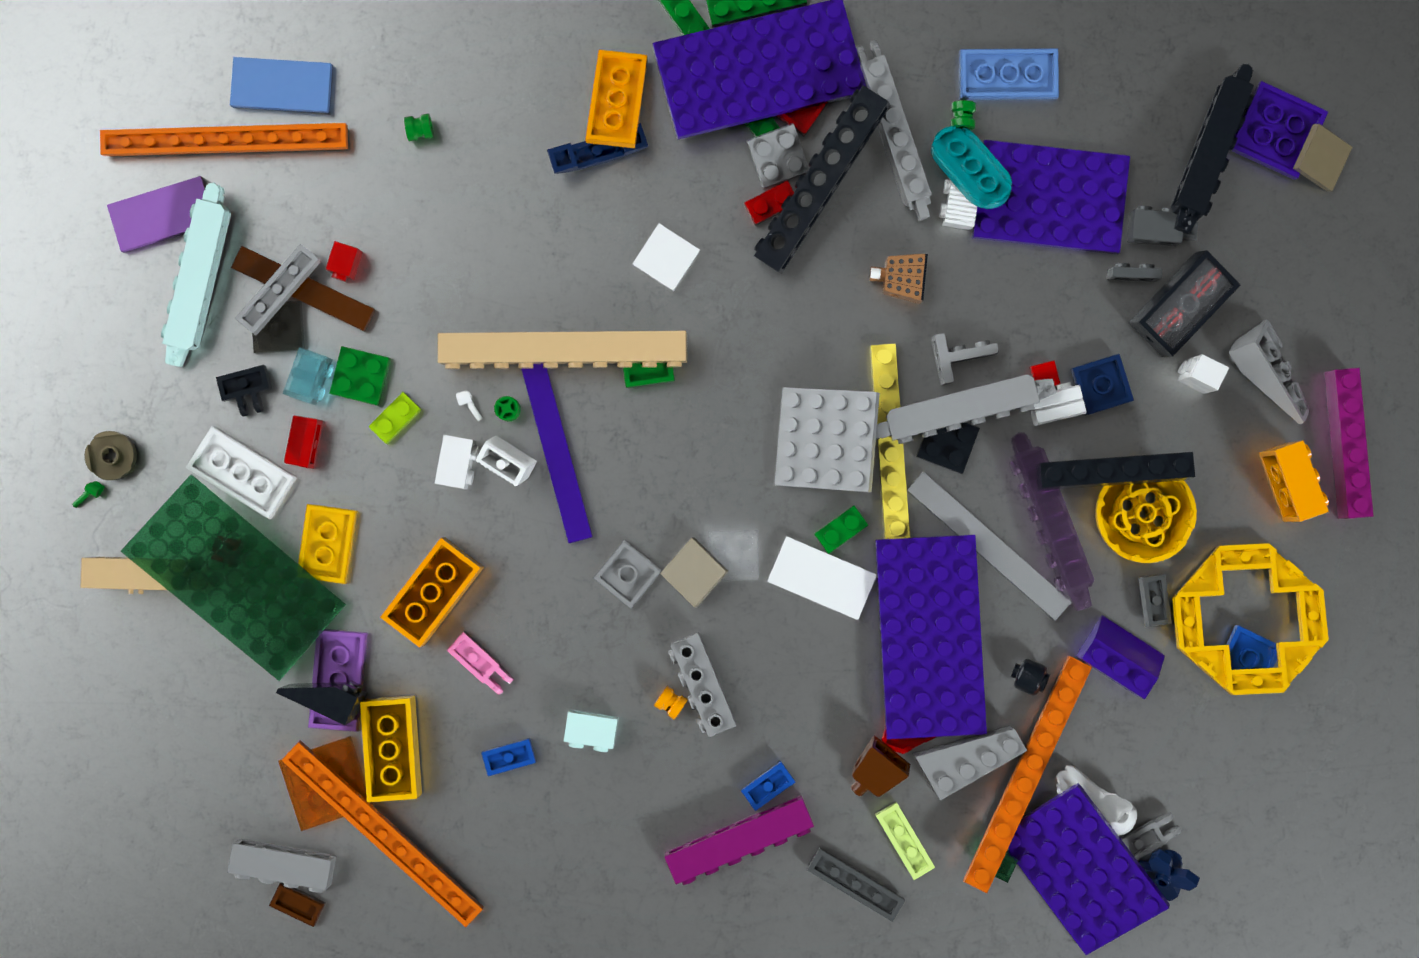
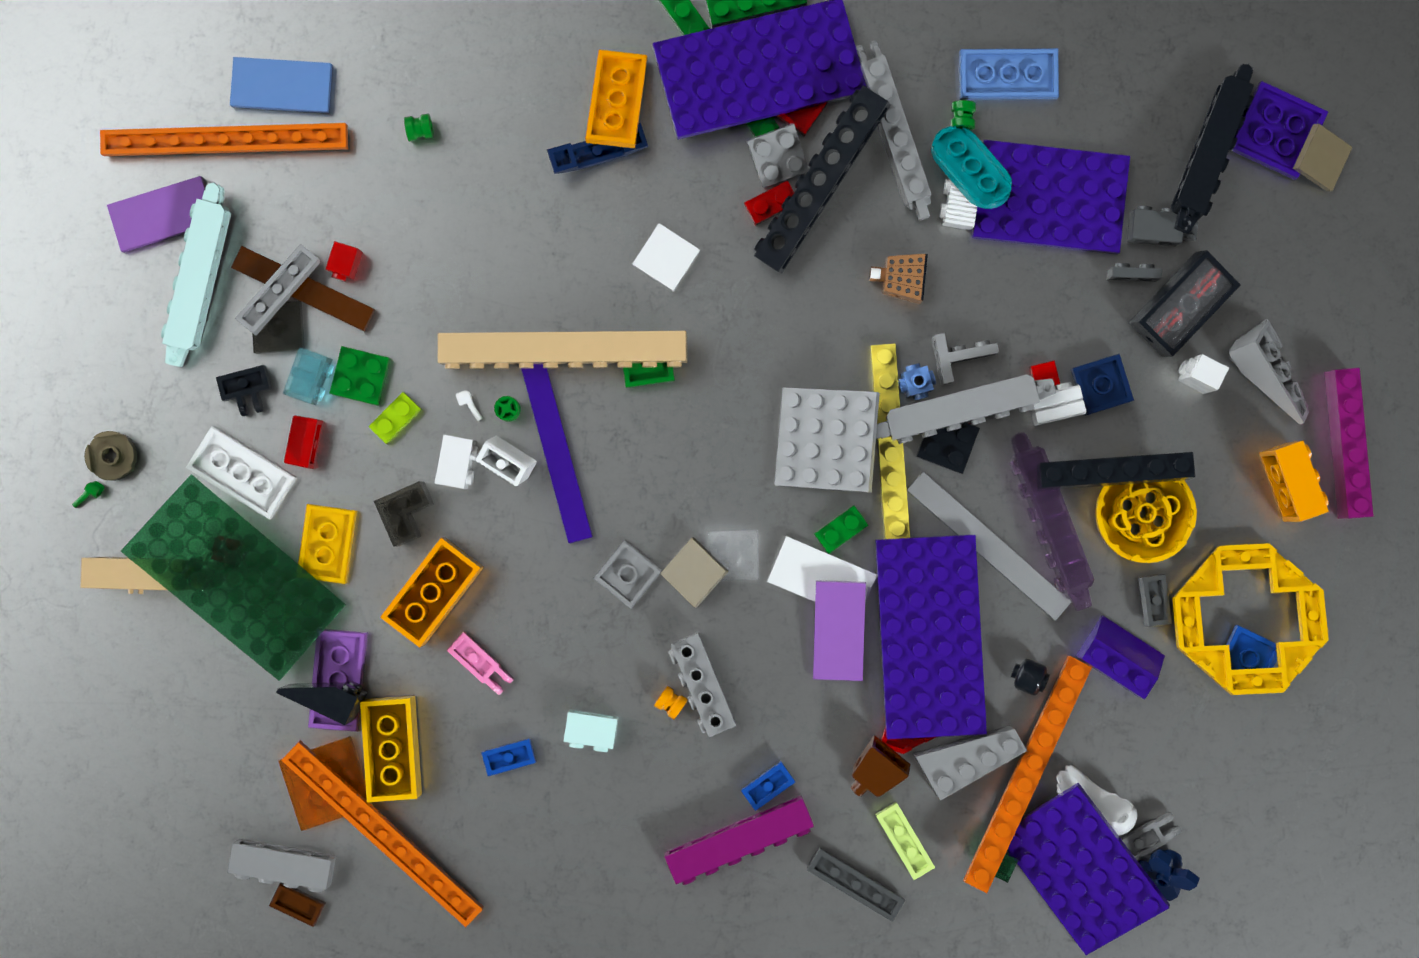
(397, 512): none -> clear smoke brick
(839, 630): none -> medium lavender tile
(908, 385): none -> medium blue brick

